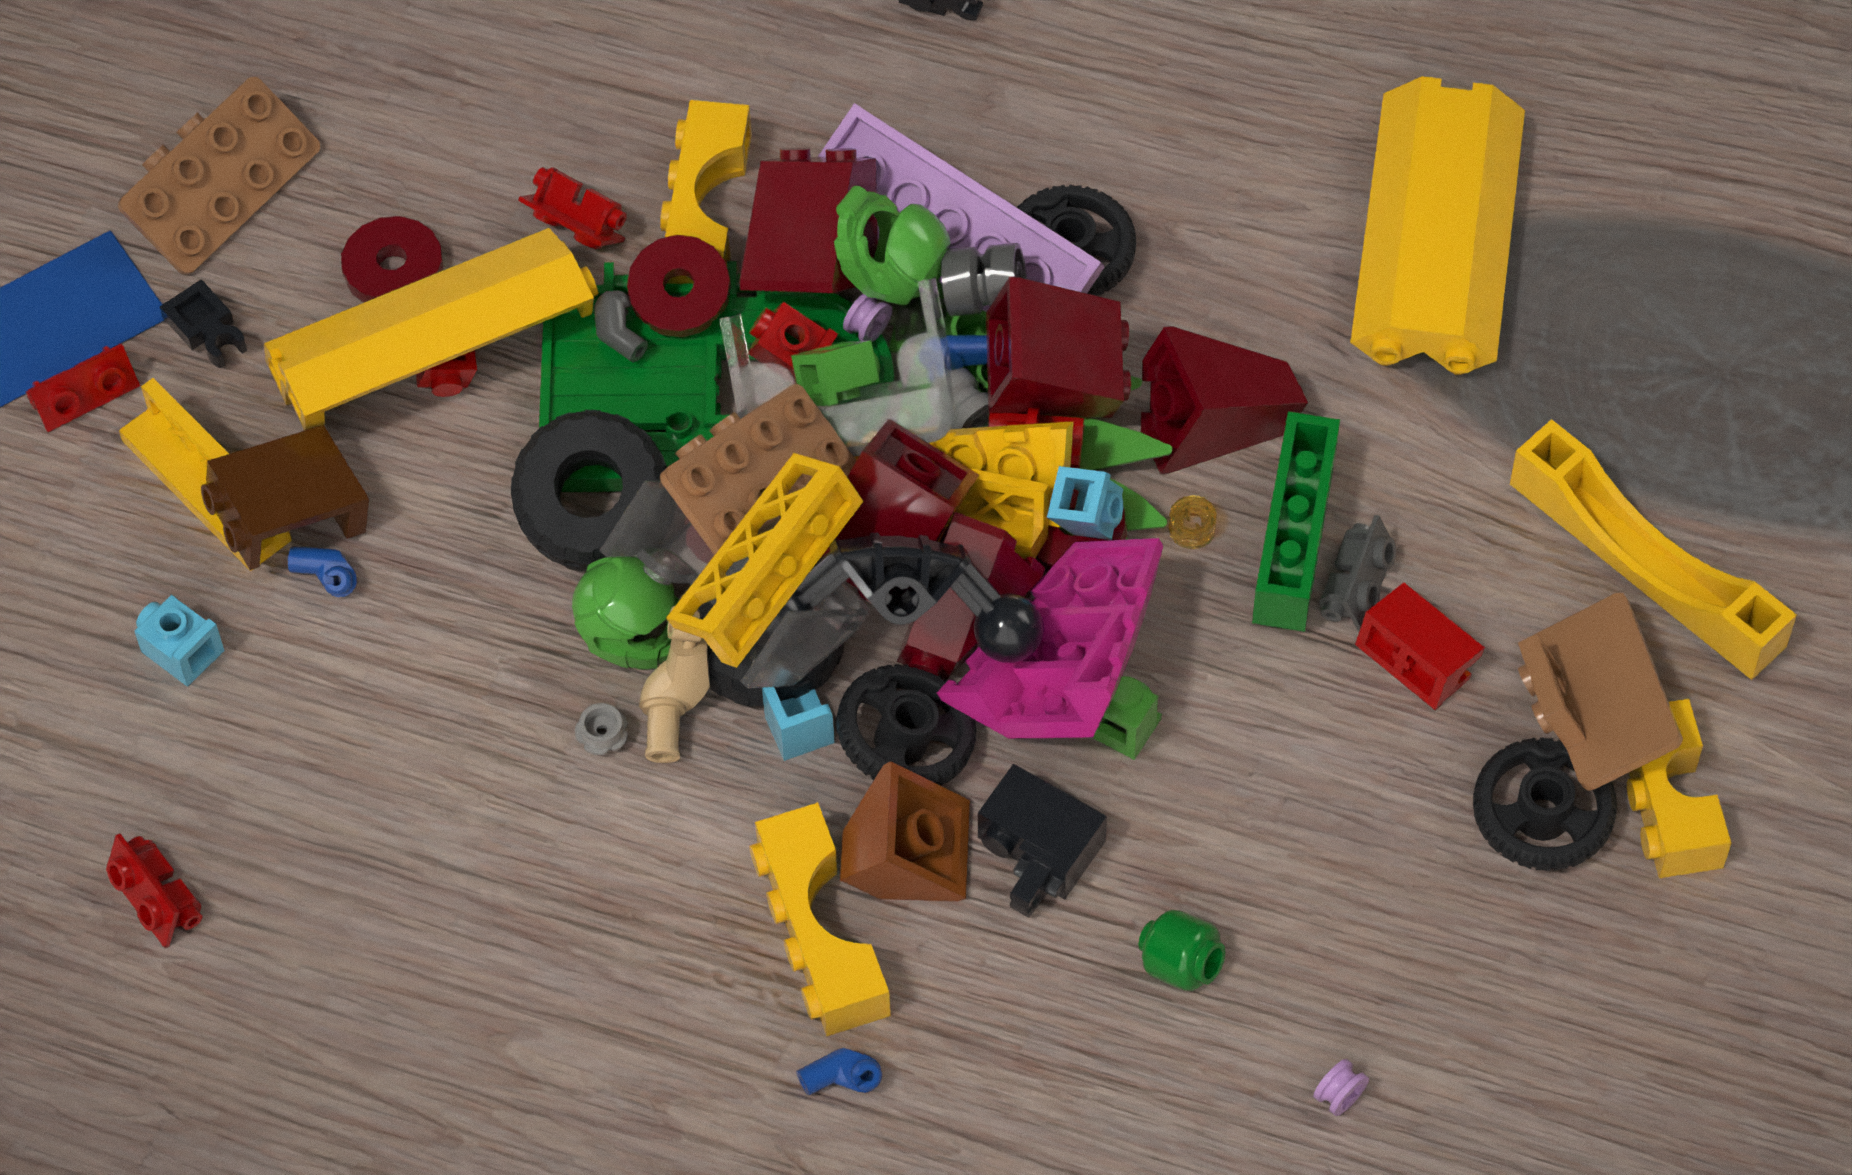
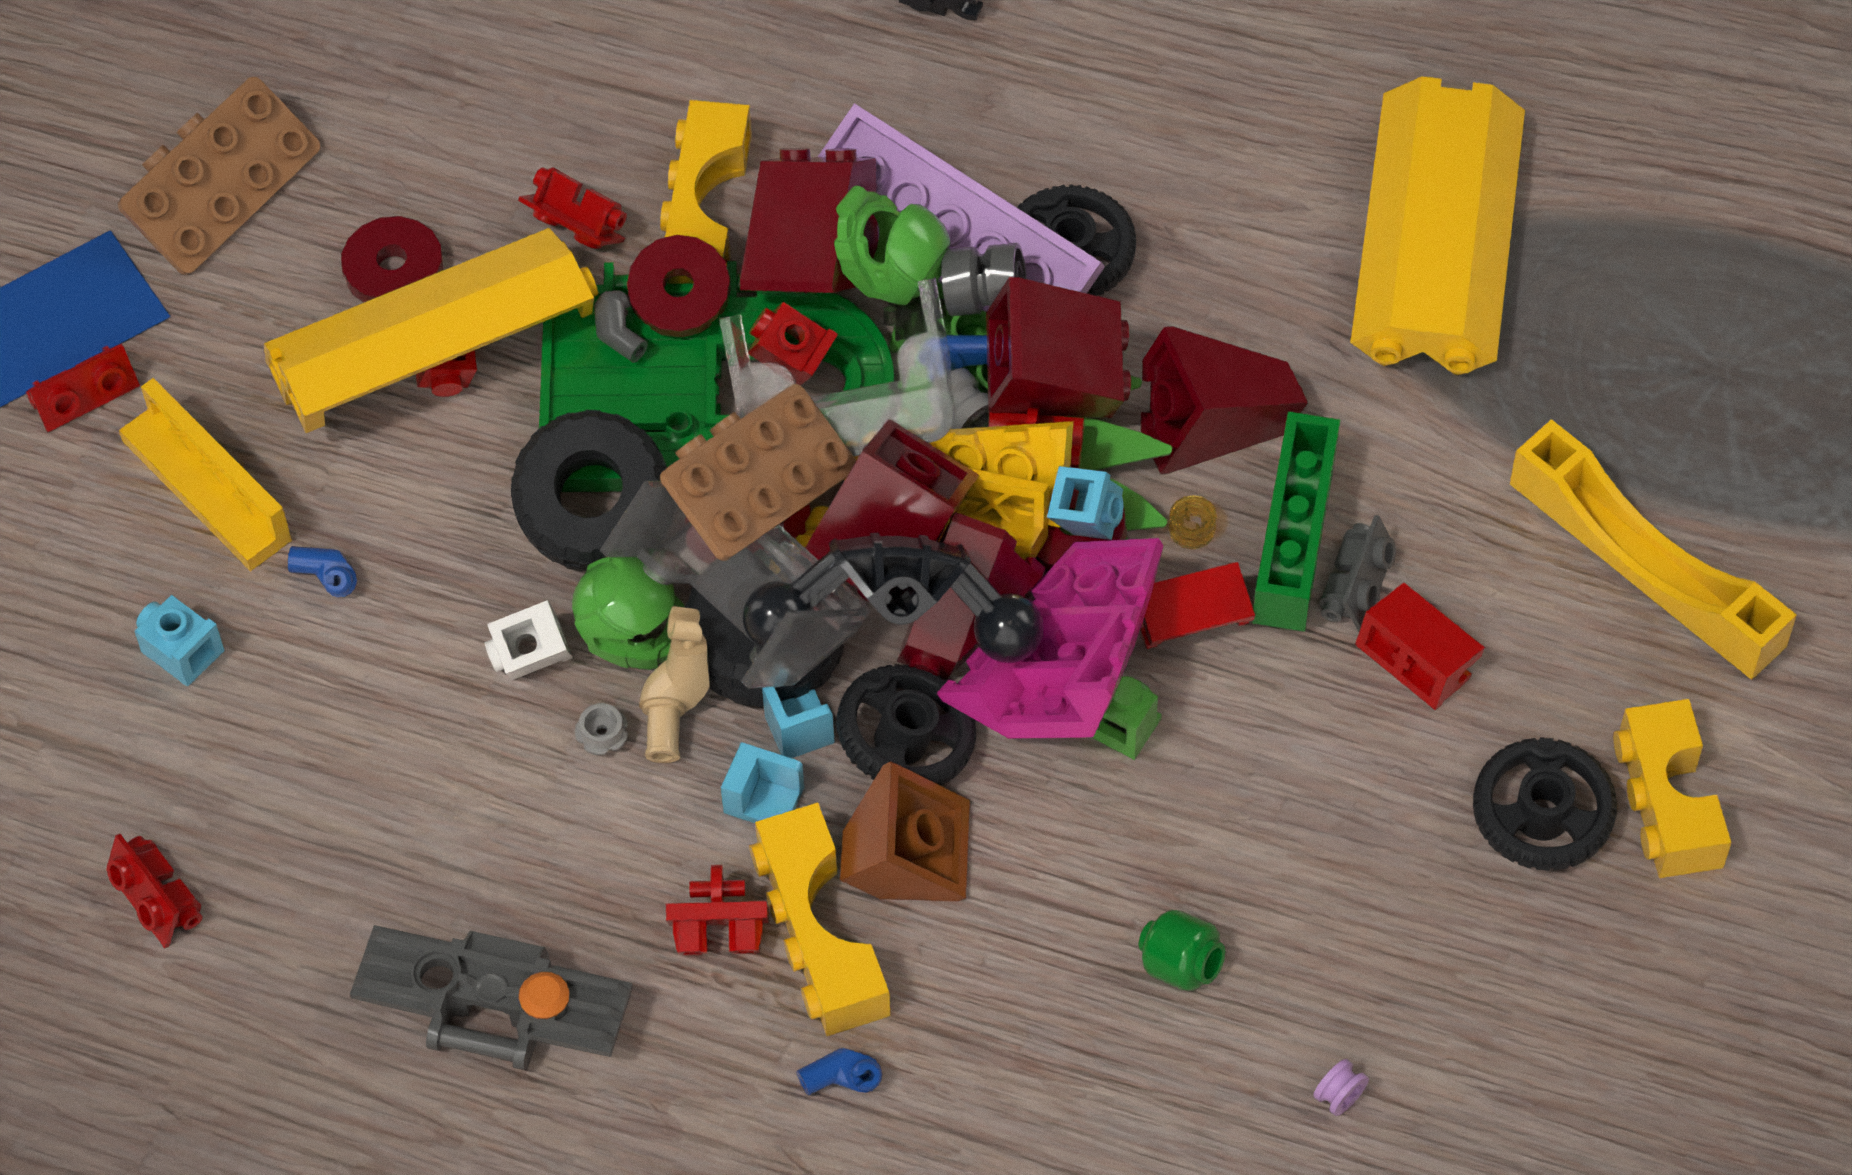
(203, 318): black plate -> none
(283, 489): reddish brown panel -> none
(497, 974): none -> dark grey piece
(535, 622): none -> white brick
(743, 918): none -> red hips
(761, 784): none -> medium azure panel
(776, 561): yellow fence -> none
(836, 371): bright green brick -> none
(867, 318): lavender bush -> none
(1042, 830): black hinge -> none
(1196, 604): none -> red hinge
(1599, 691): medium nougat bracket -> none

